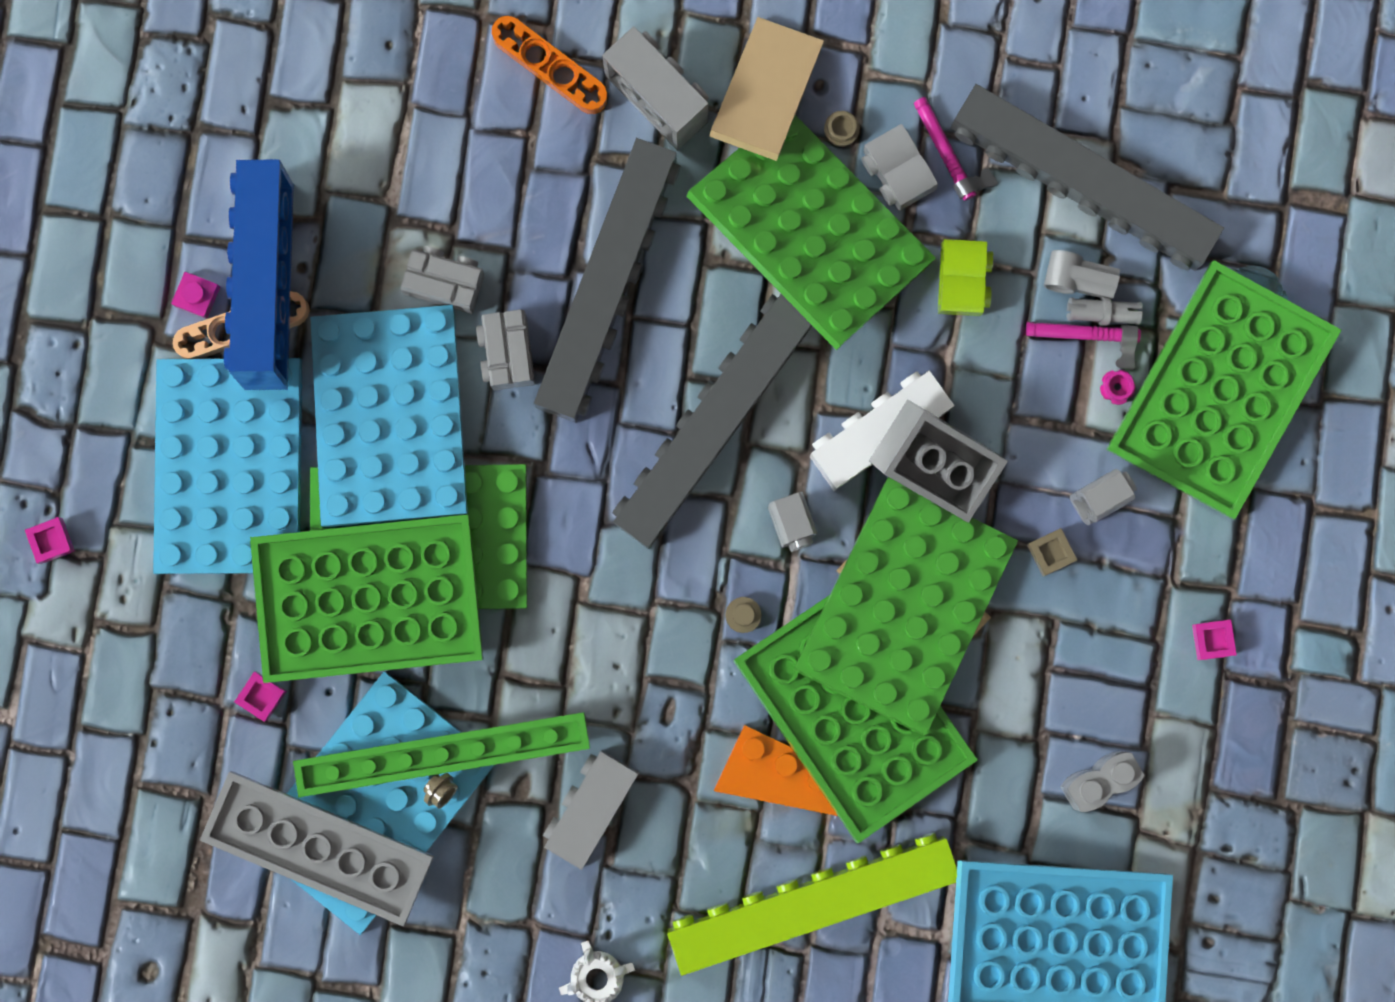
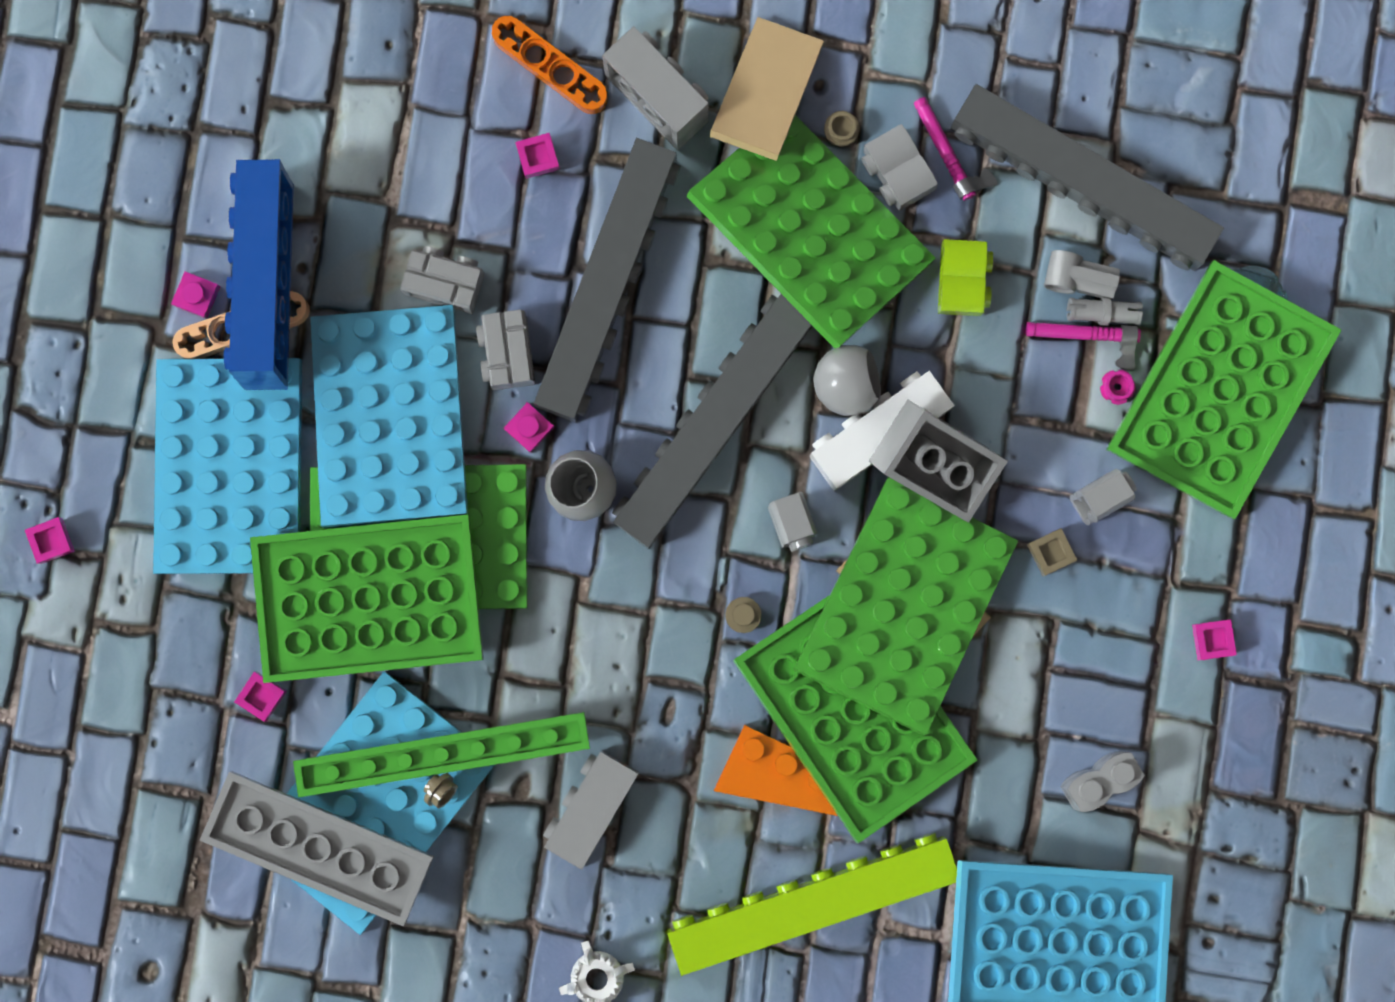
(529, 427): none -> dark pink plate
(537, 155): none -> dark pink plate
(588, 470): none -> light grey helmet
(847, 380): none -> light grey helmet

